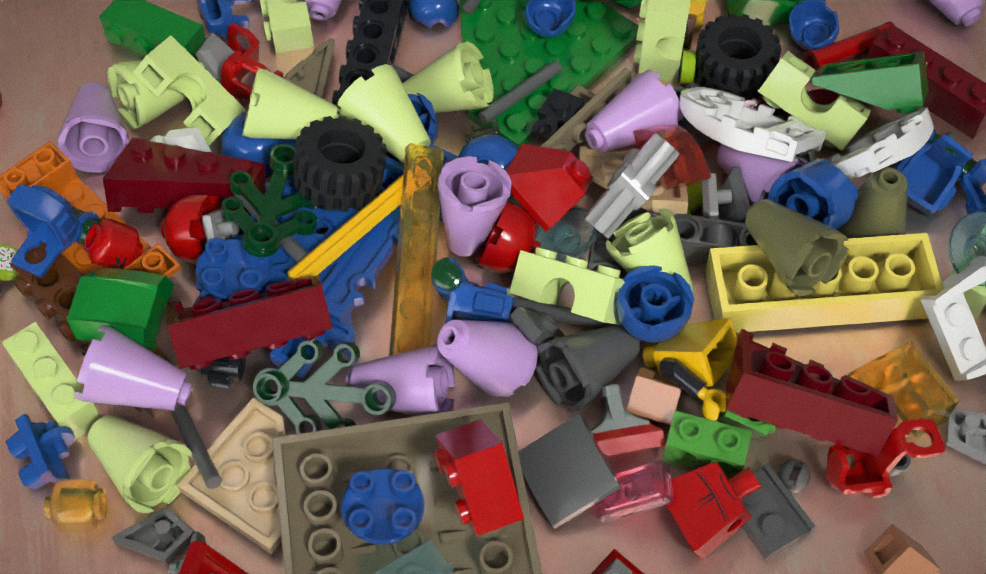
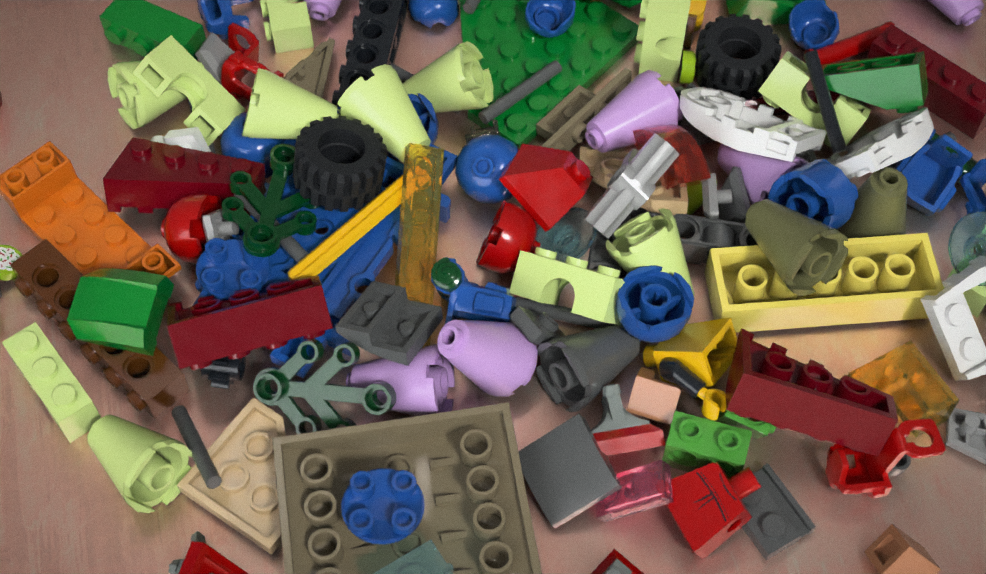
(45, 446): blue hips -> none
(48, 221): blue piece -> none
(76, 505): clear yellow head -> none
(93, 130): lavender cone -> none
(112, 244): red head -> none
(130, 375): lavender cone -> none
(156, 536): dark grey piece -> none
(389, 323): none -> dark grey slope
(471, 202): lavender cone -> none
(480, 470): red brick -> none
(556, 112): black plate -> none
(803, 475): dark grey hinge -> none
(825, 102): none -> black bar

